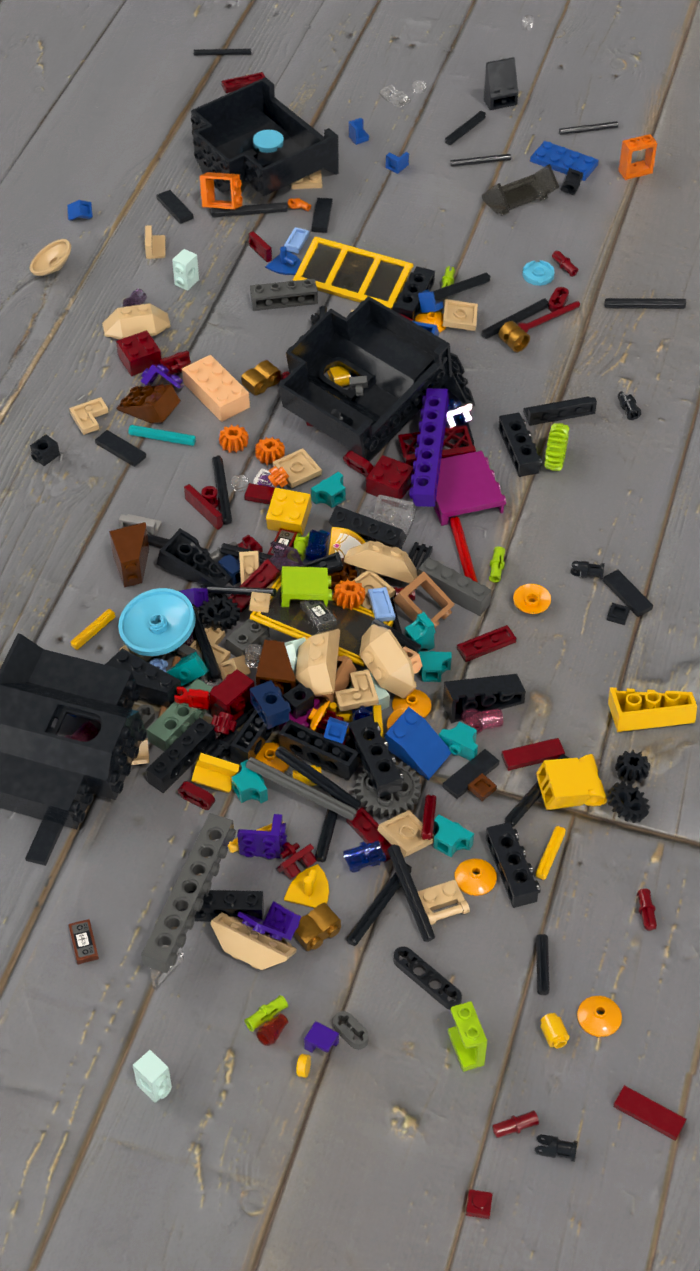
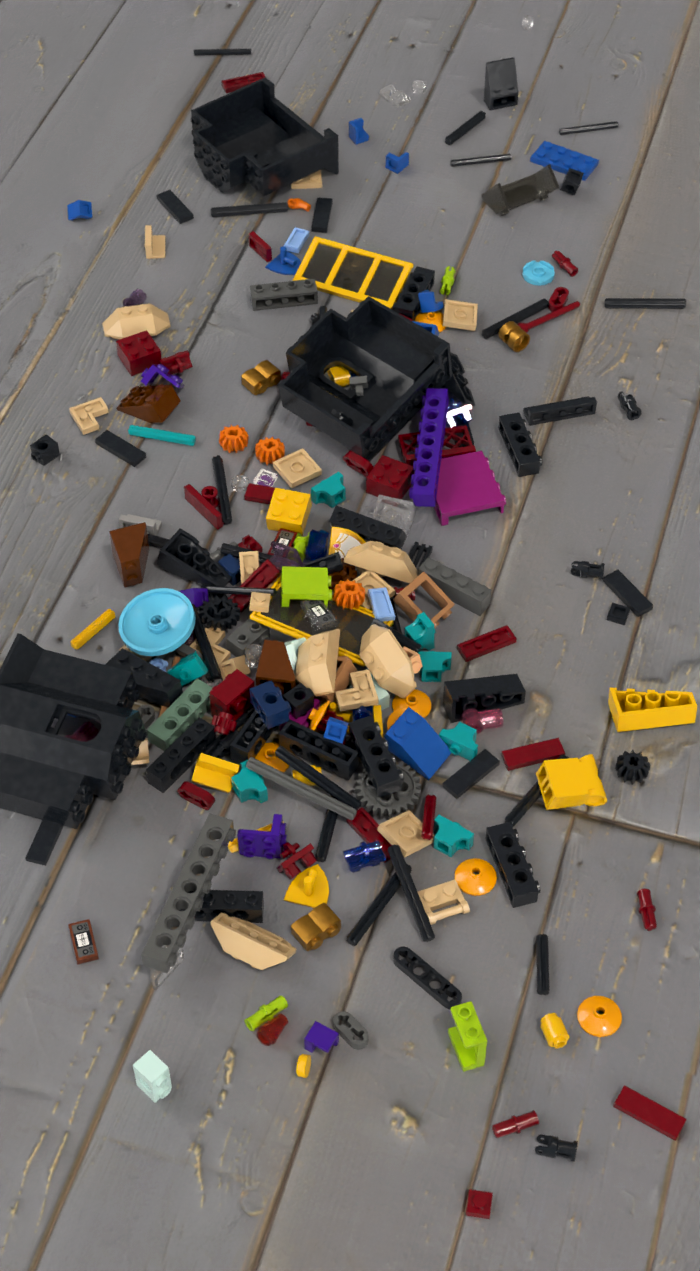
(51, 258): tan dish -> none
(185, 269): light aqua brick -> none
(195, 698): red plate -> none
(208, 191): orange window -> none
(216, 388): light nougat brick -> none
(268, 141): medium azure tile -> none
(278, 476): orange gear -> none
(278, 923): dark purple bracket -> none
(461, 286): black axle -> none
(462, 548): red axle -> none
(482, 787): reddish brown plate -> none
(497, 564): lime pin -> none
(532, 598): light orange dish -> none
(550, 852): yellow axle -> none
(556, 447): lime gear -> none
(628, 802): black gear -> none
(632, 170): orange window -> none

